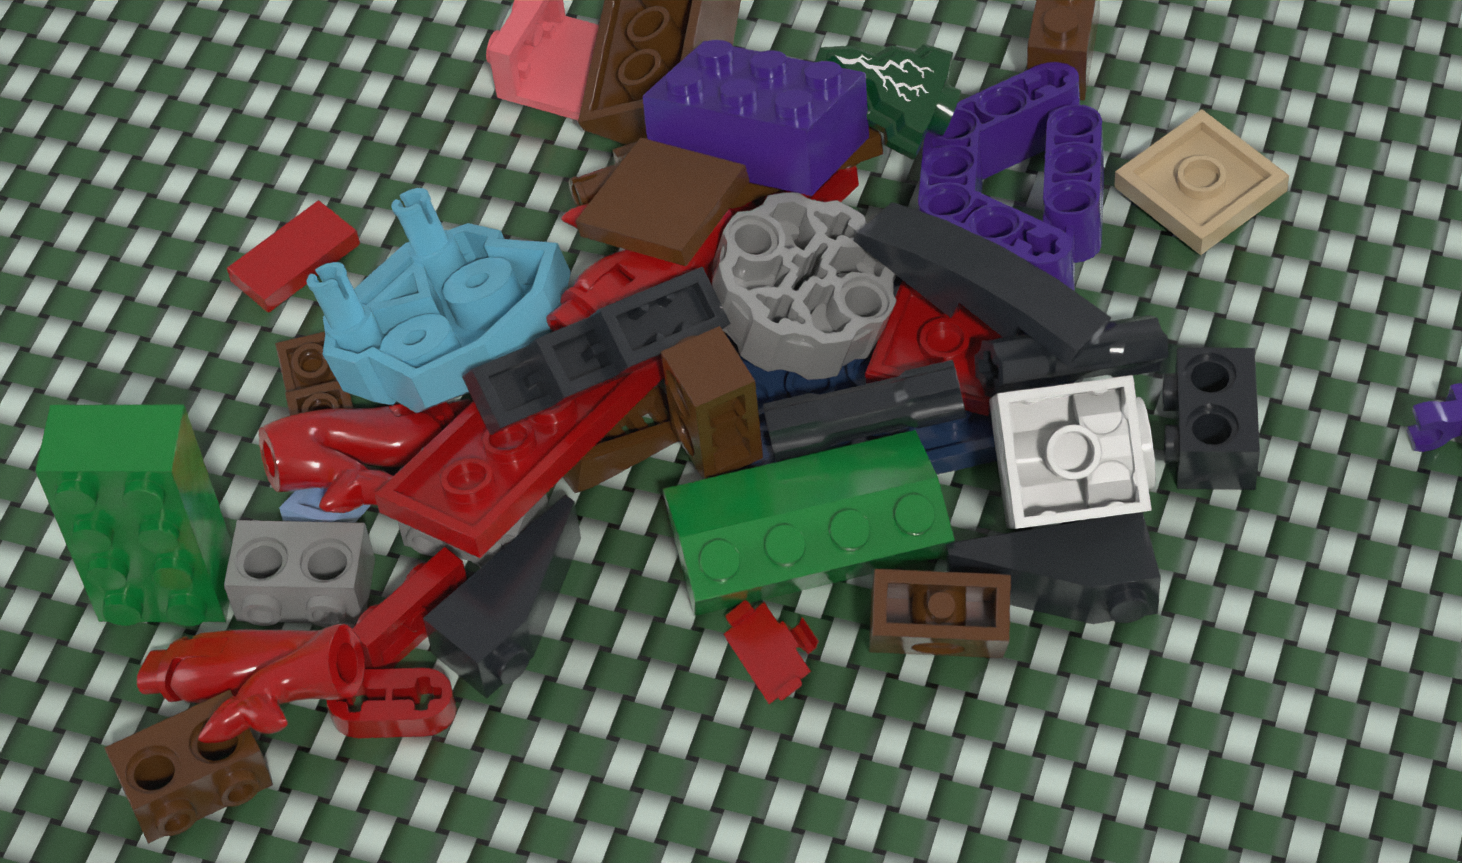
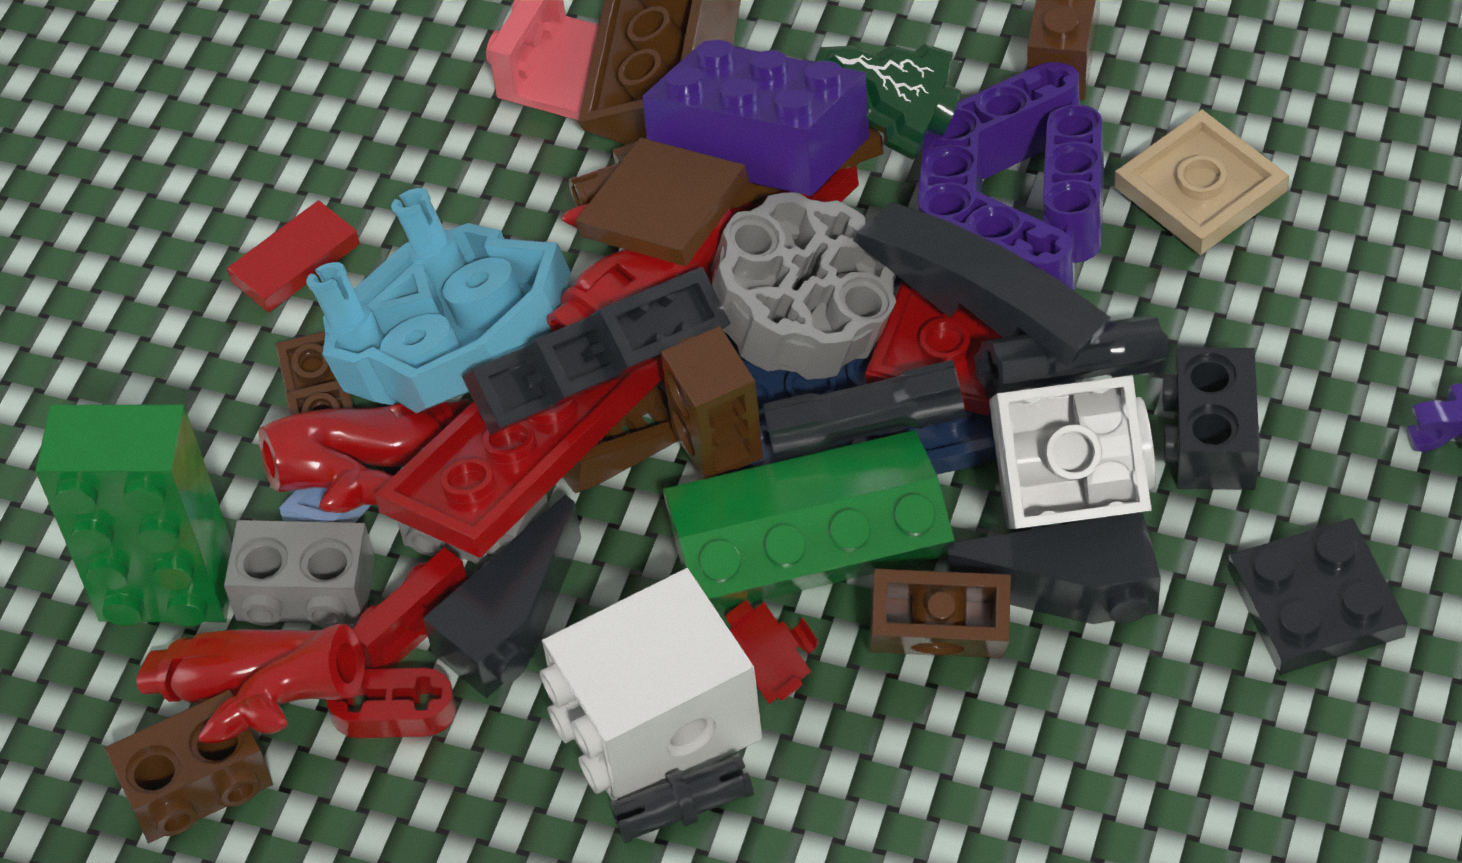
(651, 688): none -> white brick
(681, 798): none -> black pin
(1317, 596): none -> black plate

